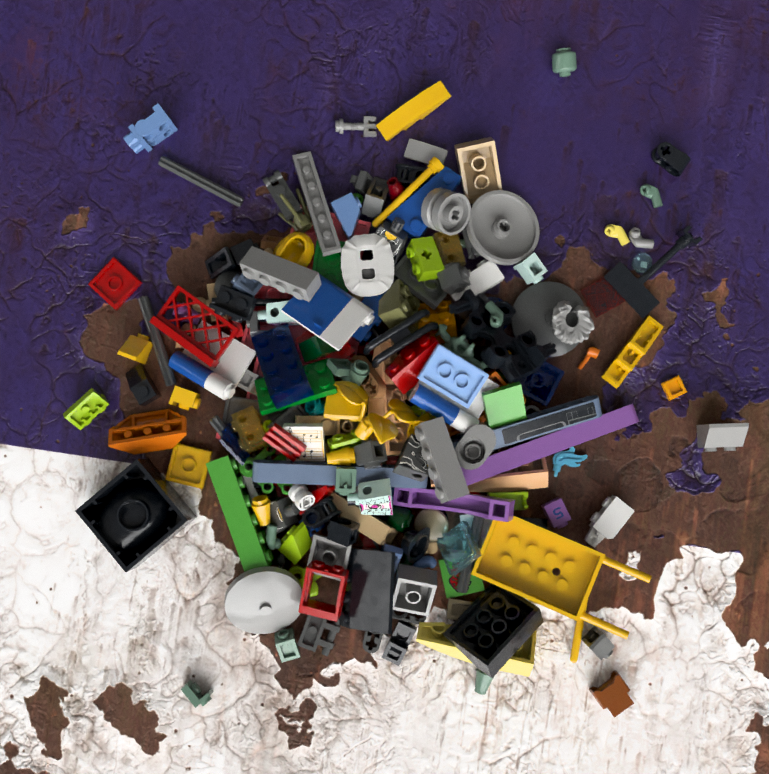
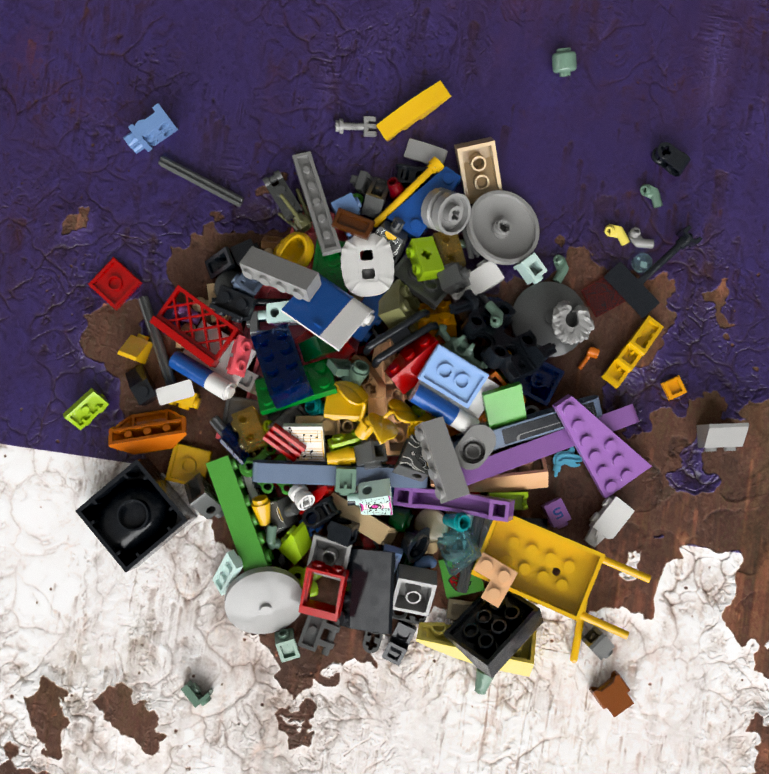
(175, 392): none -> white sticker
(203, 497): none -> dark grey torso
(227, 571): none -> light aqua plate
(241, 353): none -> coral hinge
(353, 224): none -> reddish brown tile
(457, 521): none -> teal cone
(500, 578): none -> light nougat plate
(561, 267): none -> sand green arm
(602, 451): none -> medium lavender wing

